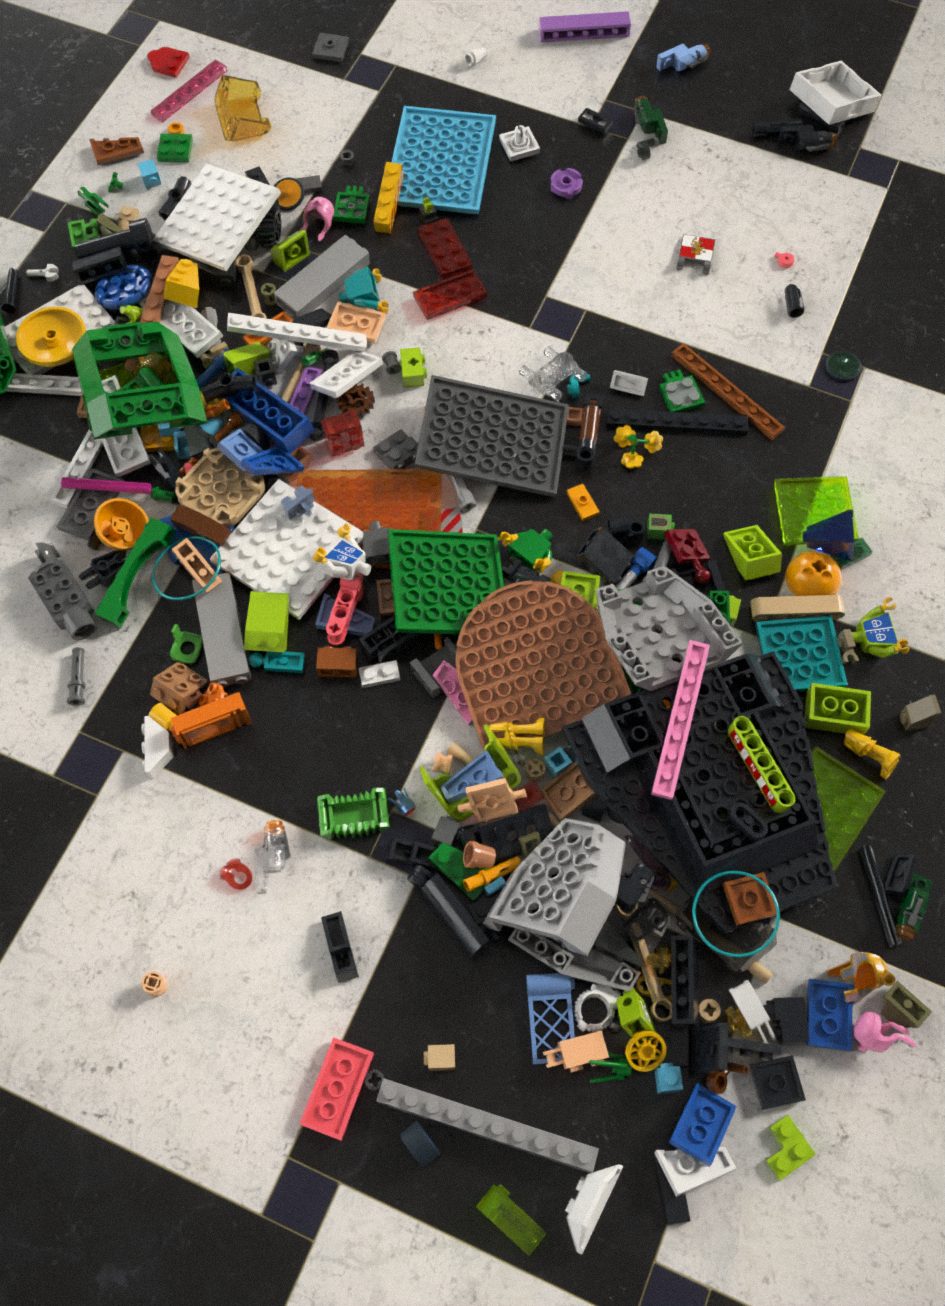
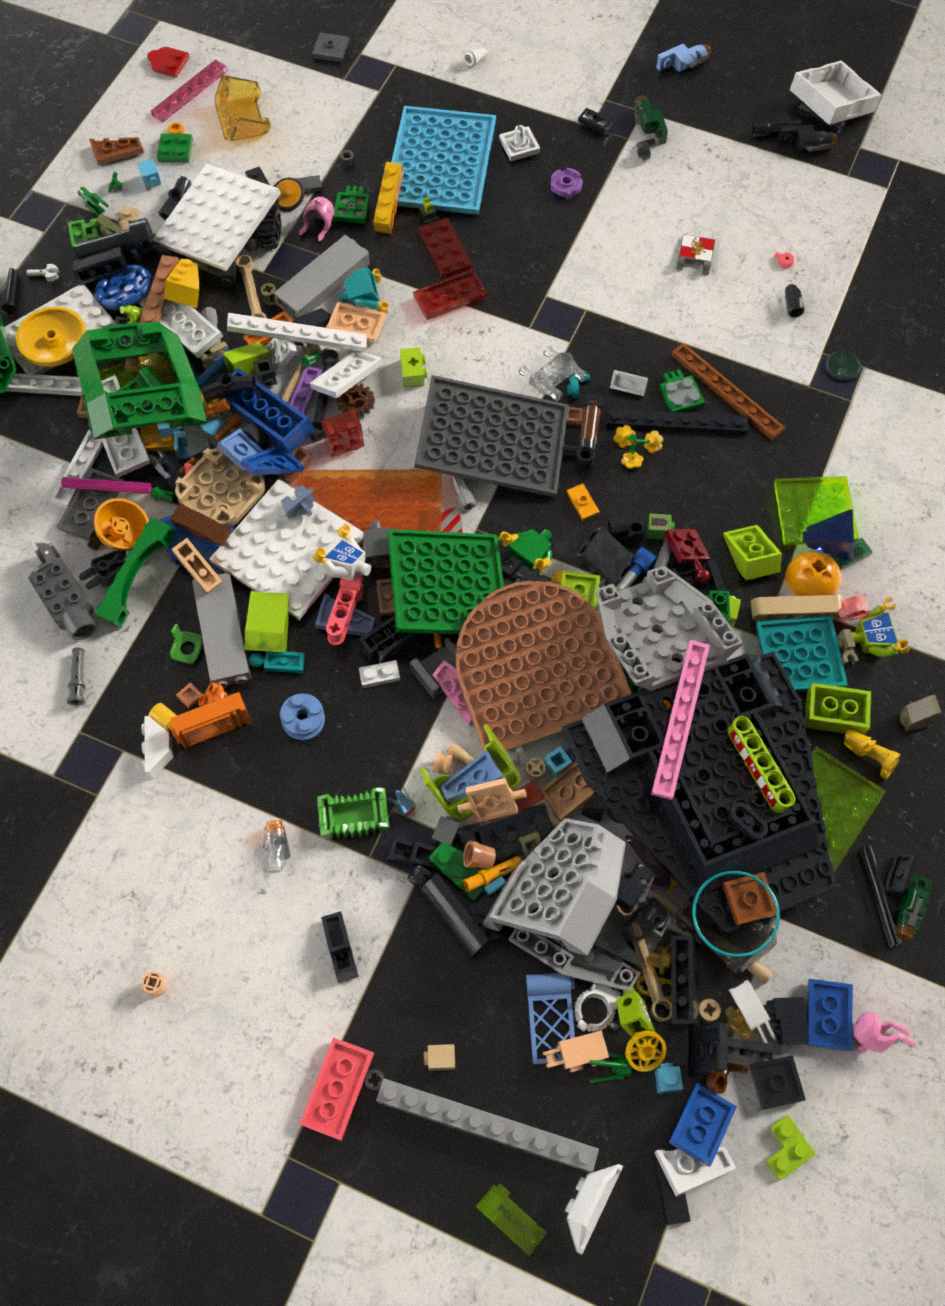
(175, 686): medium nougat bracket -> none
(203, 589): teal piece -> none
(225, 874): clear red piece -> none
(291, 250): lime slope -> none
(299, 705): none -> medium blue wheel
(337, 662): dark orange brick -> none
(391, 362): dark grey bush -> none
(397, 450): dark grey plate -> none
(419, 1144): black wheel -> none
(511, 741): yellow piece -> none
(584, 26): medium lavender brick -> none
(855, 607): none -> clear red brick
(868, 974): piece -> none
(903, 1007): olive slope -> none

